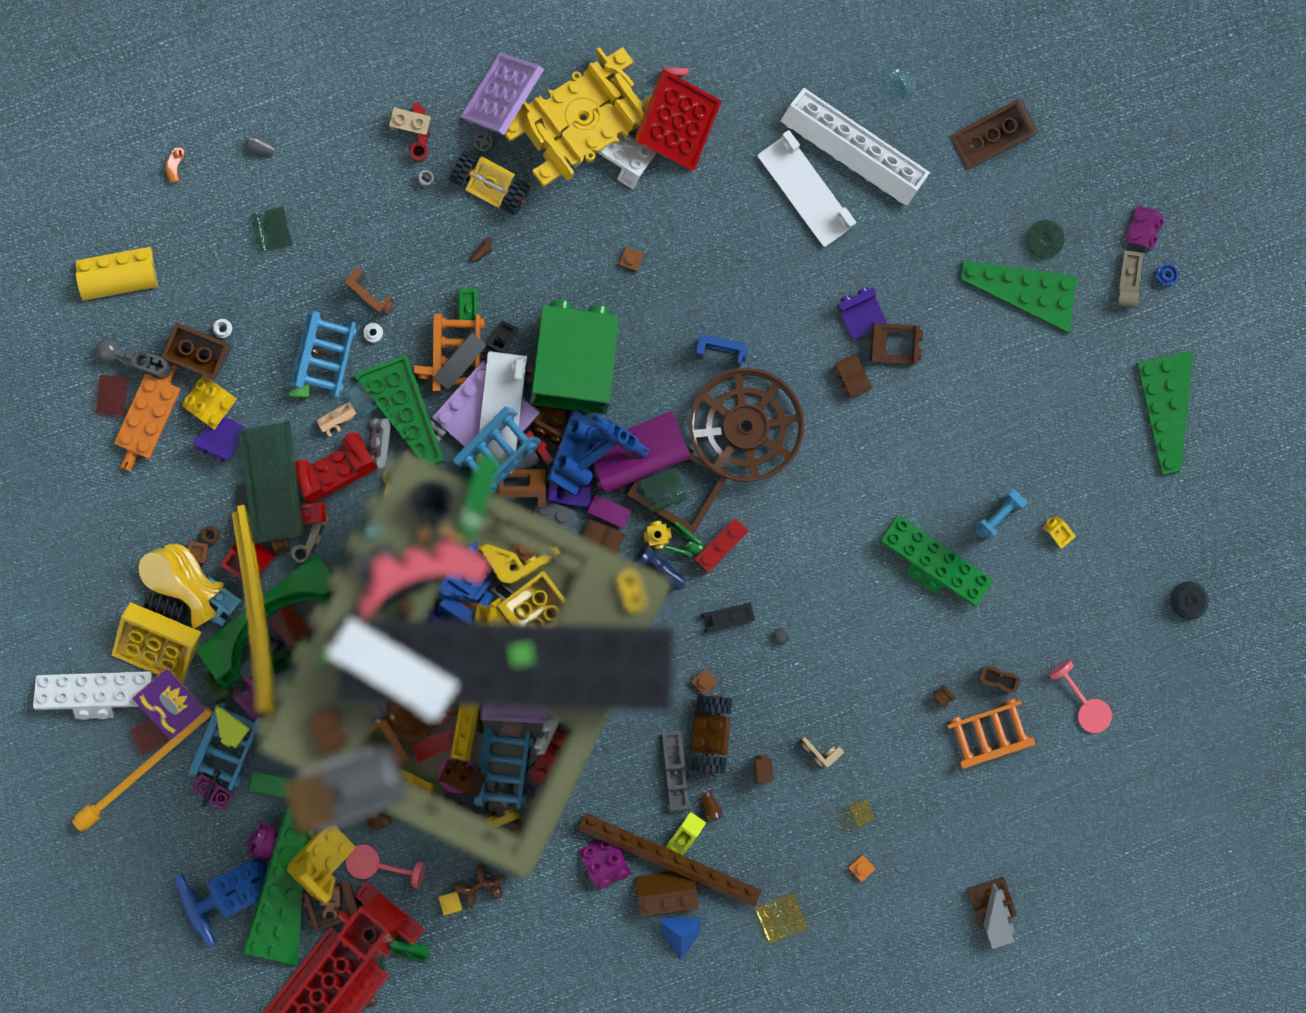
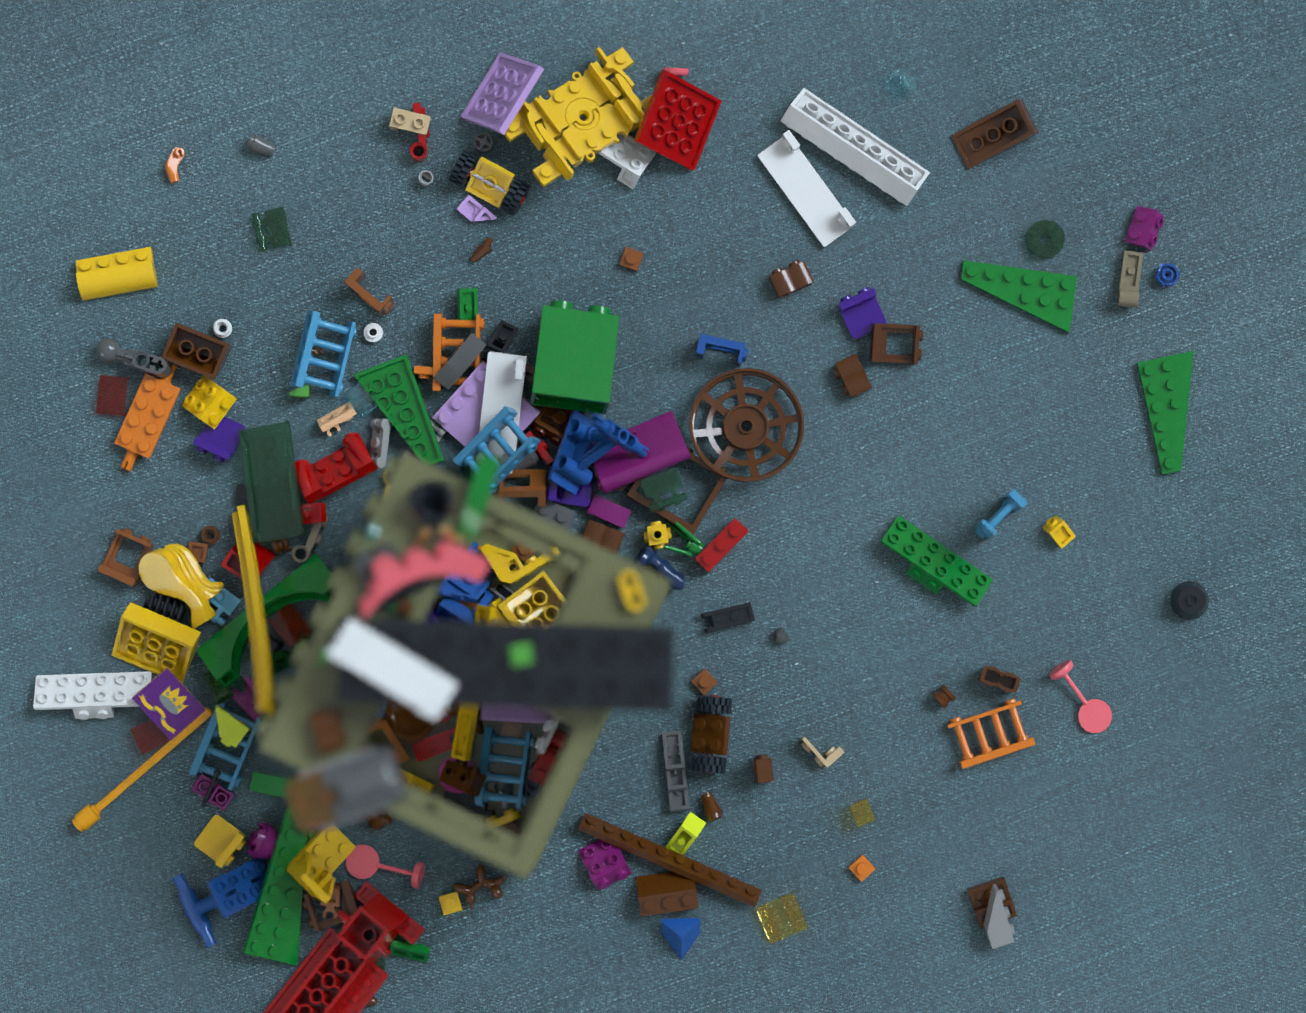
(120, 571): none -> dark orange window
(220, 841): none -> yellow bracket
(473, 210): none -> lavender slope
(790, 279): none -> reddish brown brick

